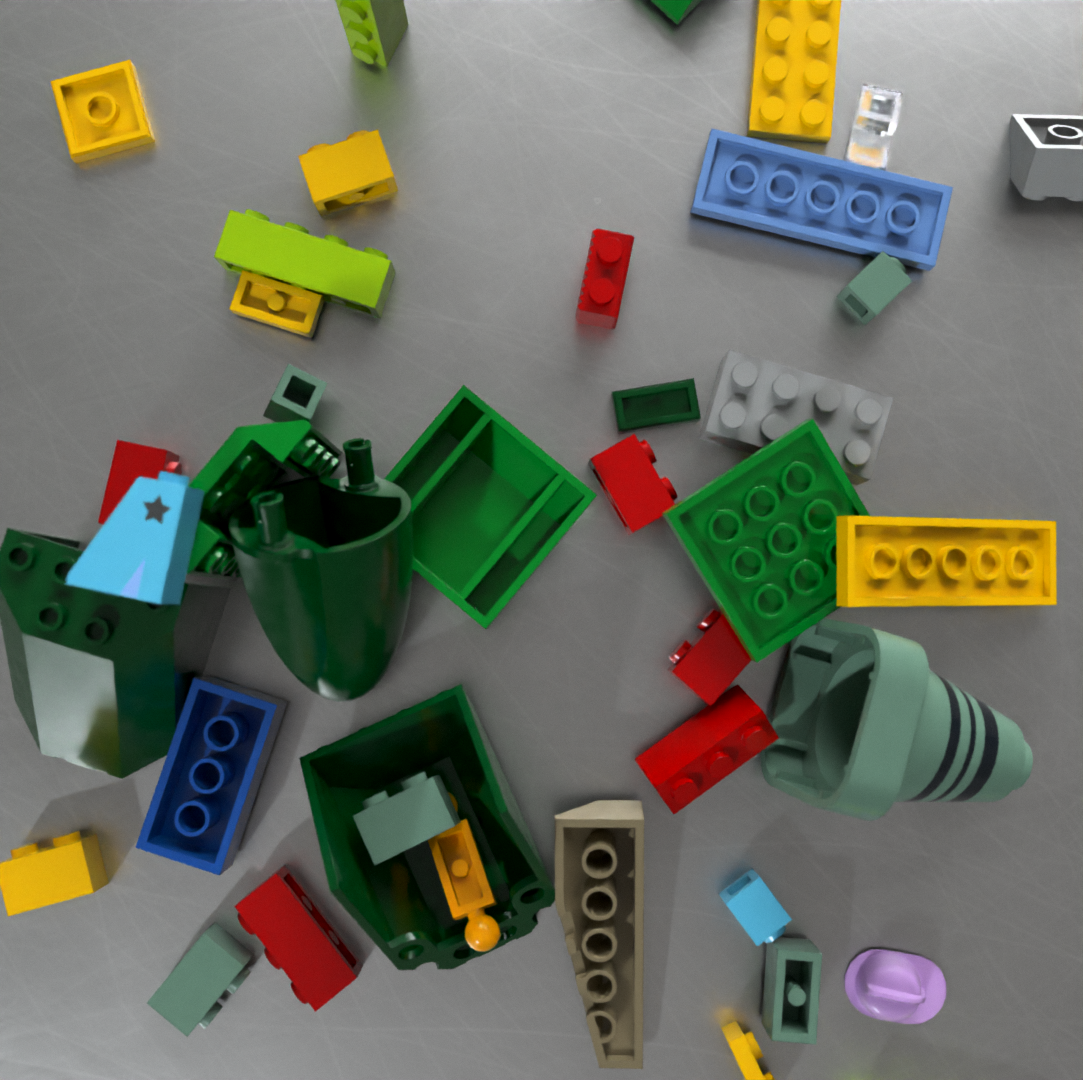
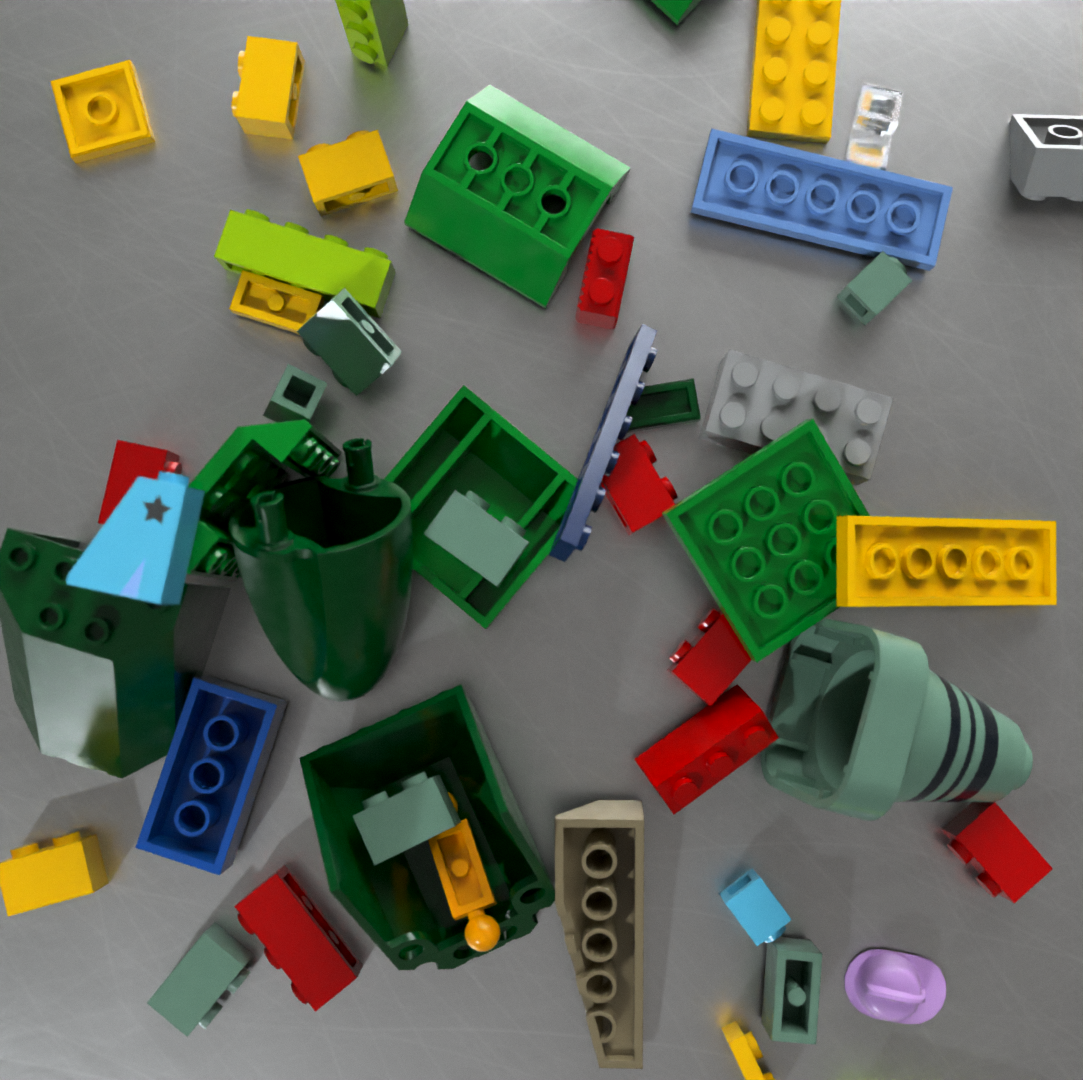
(268, 87): none -> yellow brick
(349, 342): none -> sand green brick
(478, 537): none -> sand green brick
(497, 212): none -> green slope
(601, 457): none -> dark blue plate
(996, 849): none -> red brick

